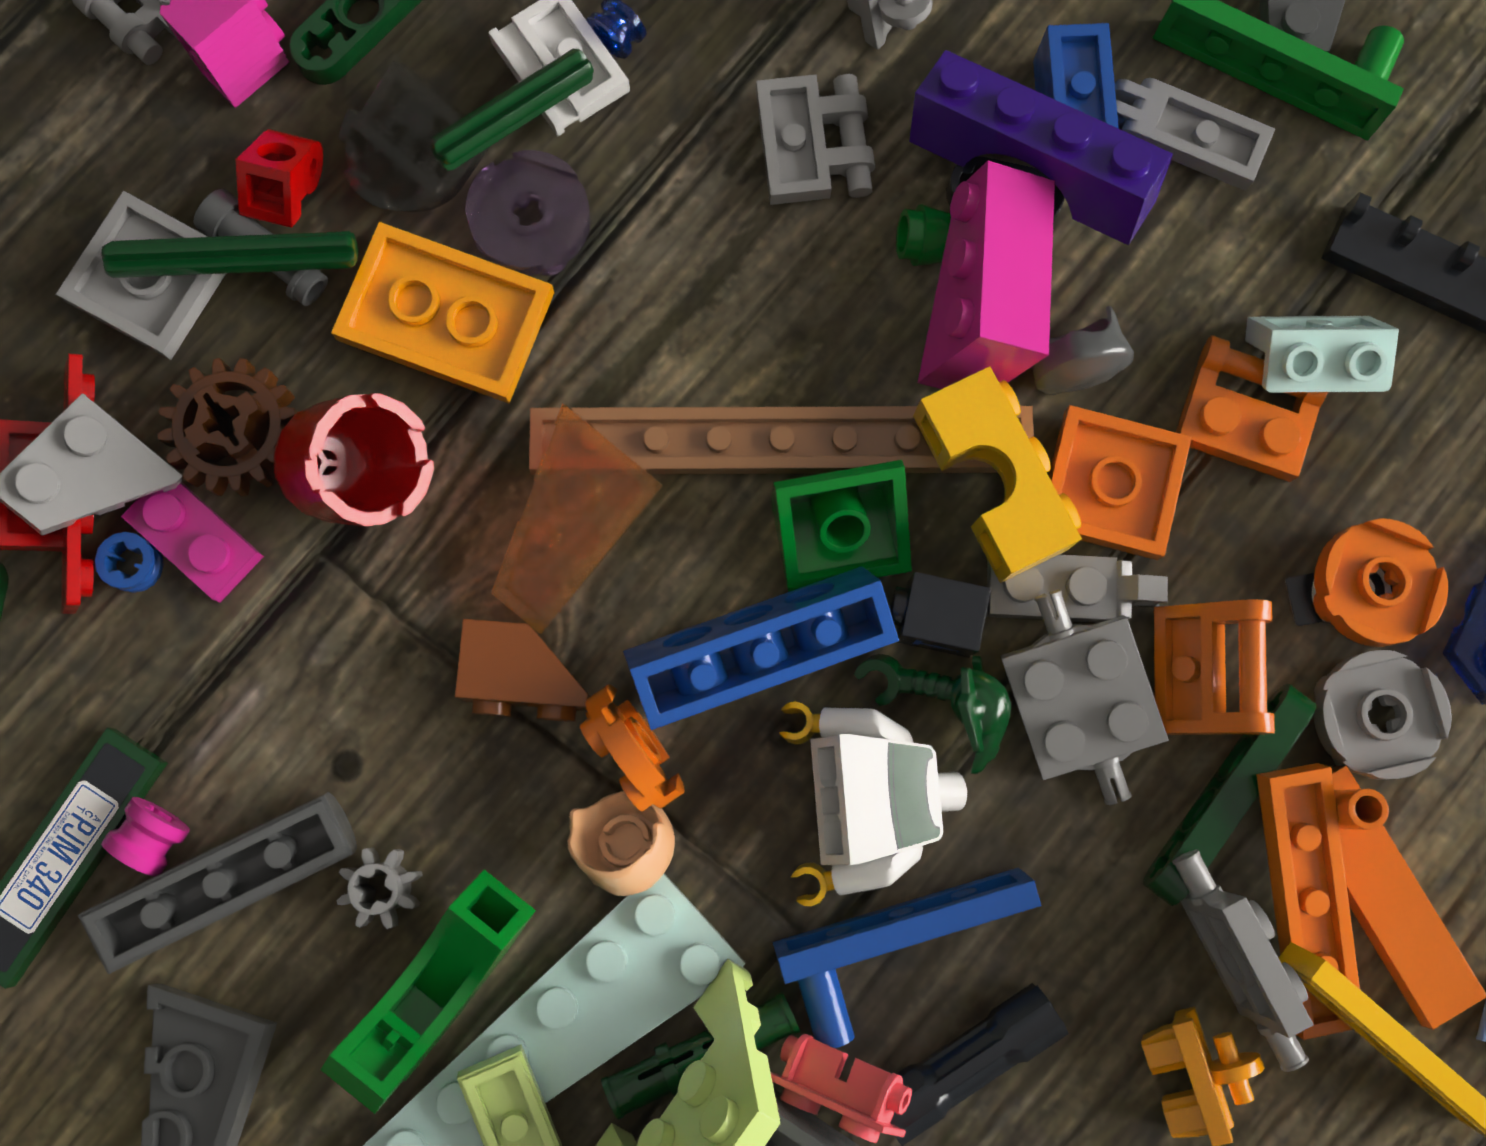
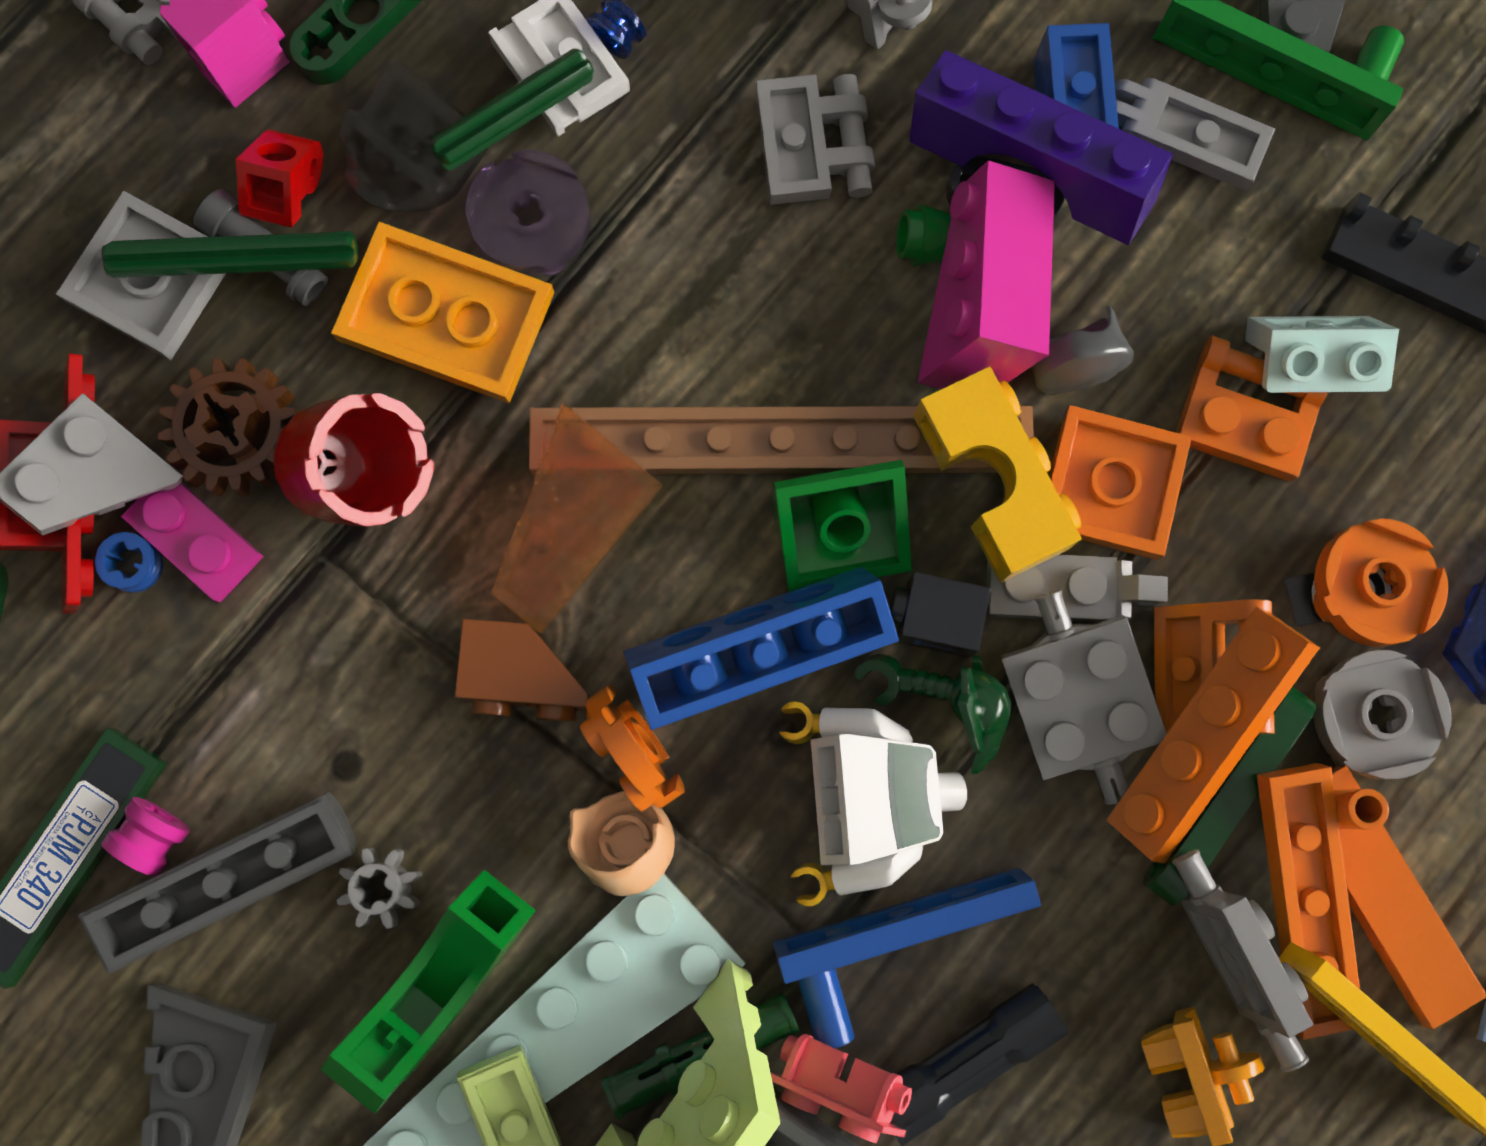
(1211, 734): none -> orange plate

